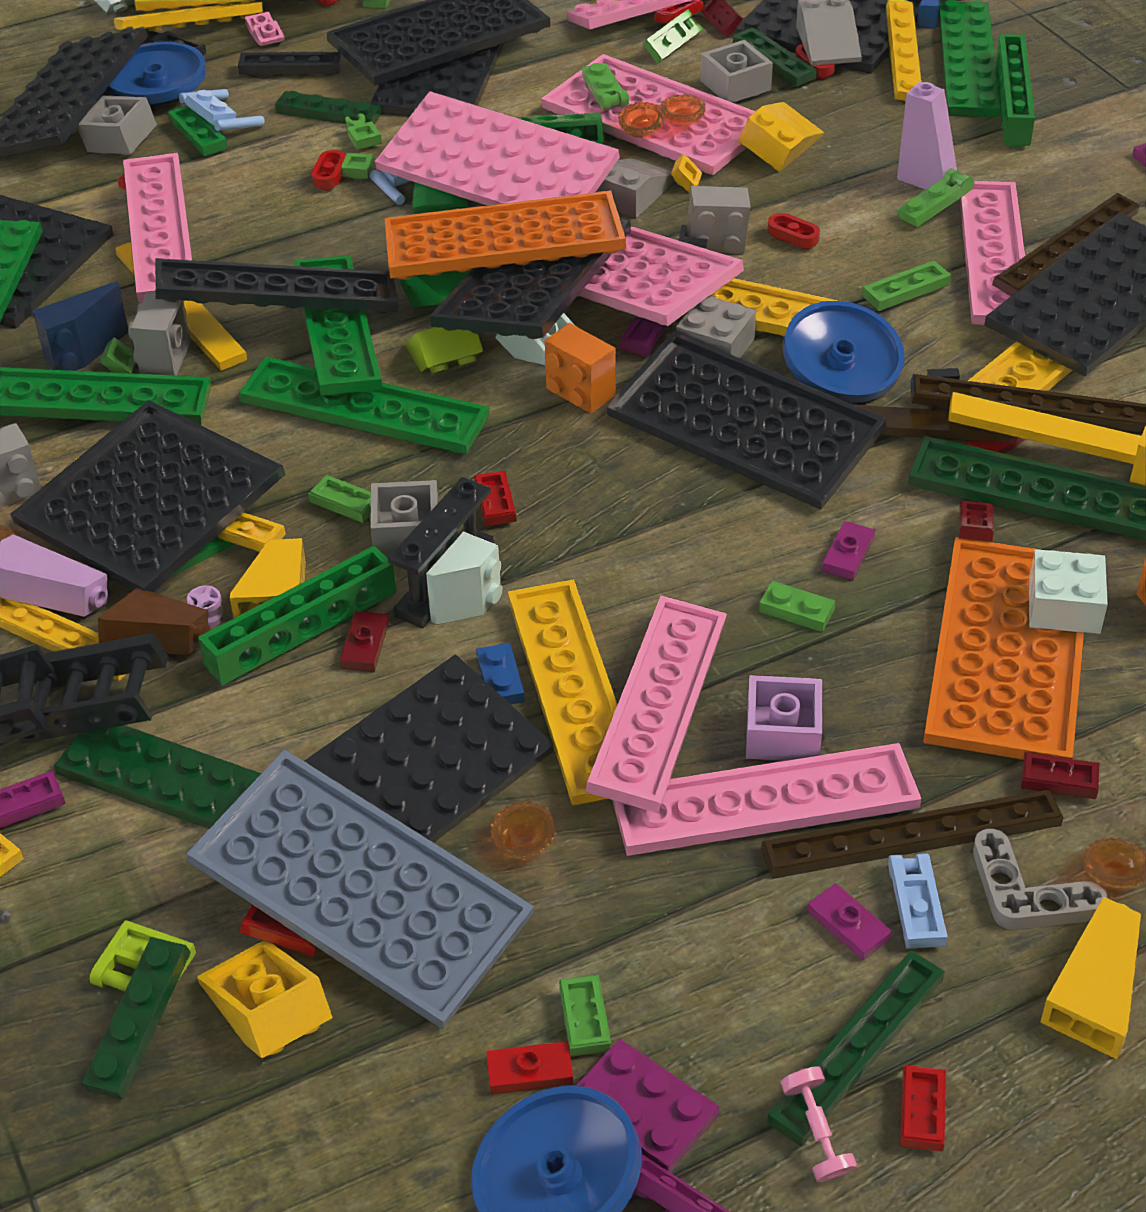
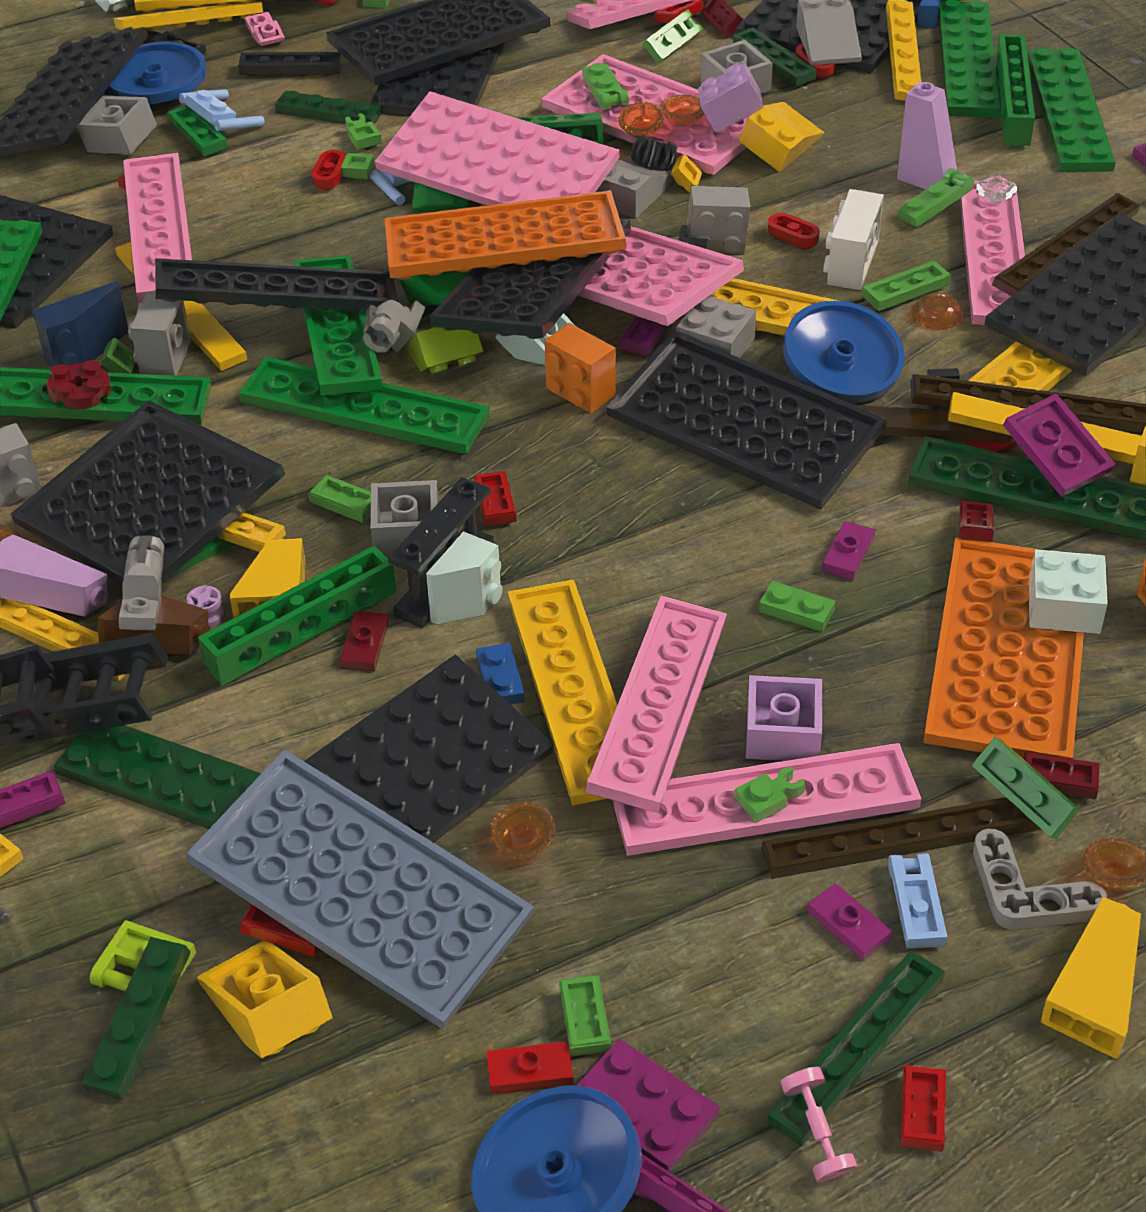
(78, 384): none -> dark red plate
(142, 584): none -> light grey plate
(391, 325): none -> light grey plate
(654, 152): none -> black gear
(730, 97): none -> lavender brick
(767, 796): none -> bright green plate
(853, 239): none -> white brick
(937, 311): none -> clear orange hat
(996, 189): none -> clear plate
(1026, 788): none -> green plate
(1059, 444): none -> magenta plate
(1070, 111): none -> green plate

